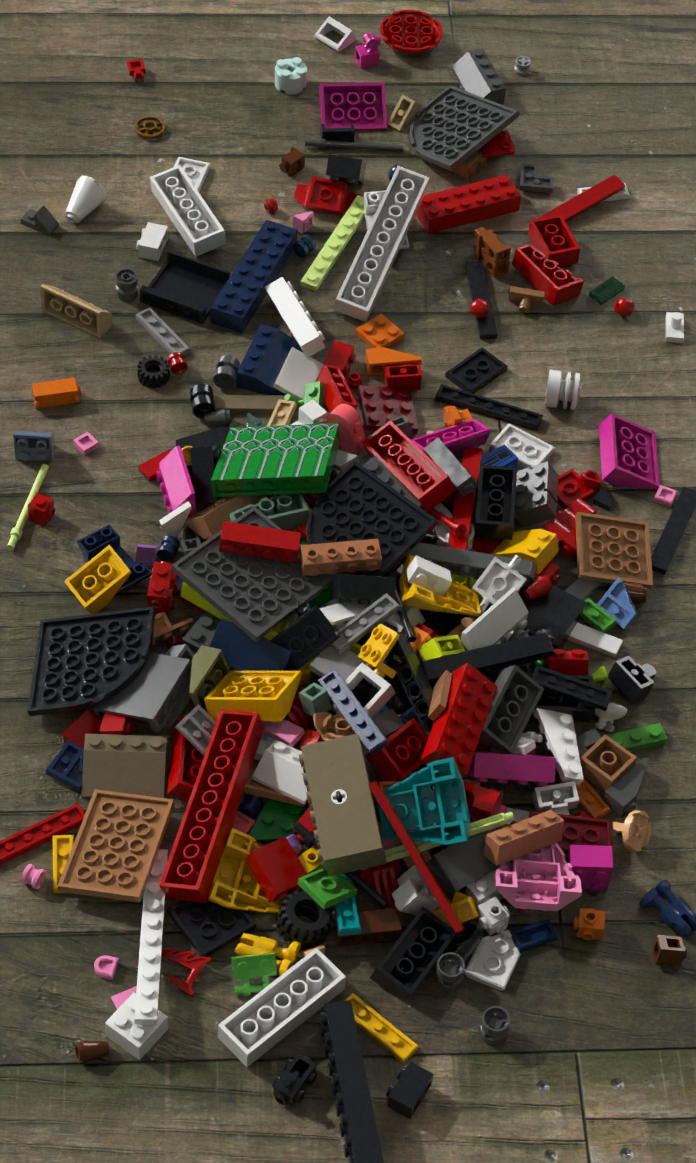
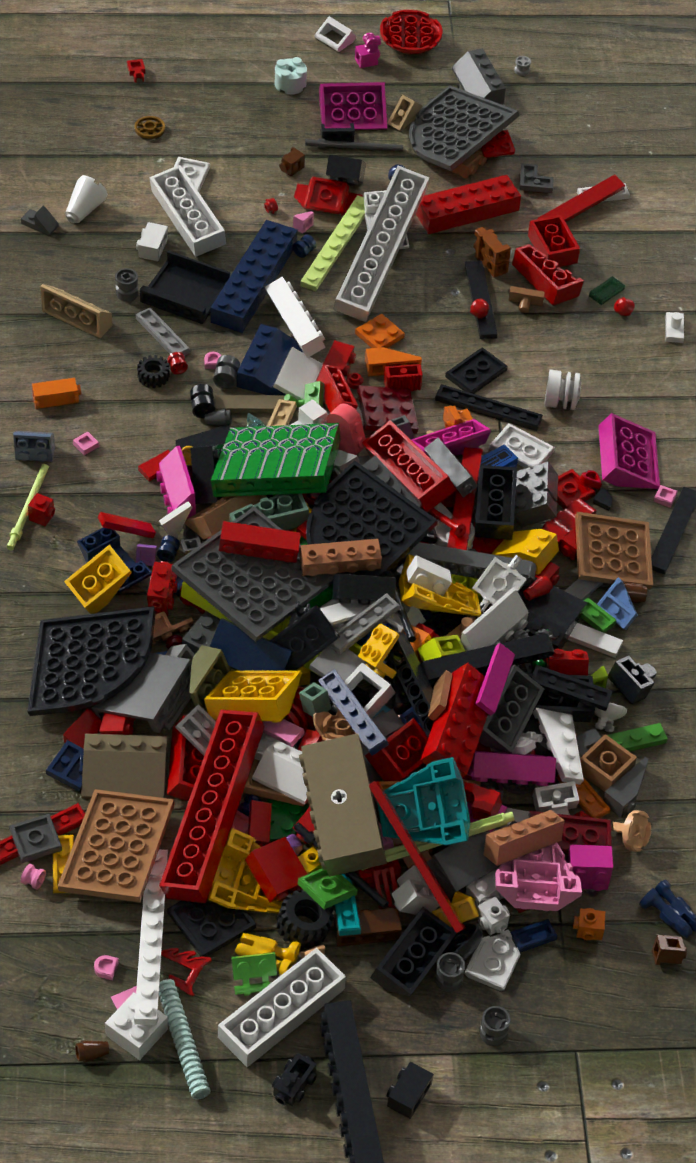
(35, 838): none -> dark grey tile
(126, 525): none -> red tile
(183, 1039): none -> light aqua piece
(211, 359): none -> bright pink tile
(260, 821): none -> red tile
(382, 1031): yellow tile -> none
(495, 679): none -> dark pink tile

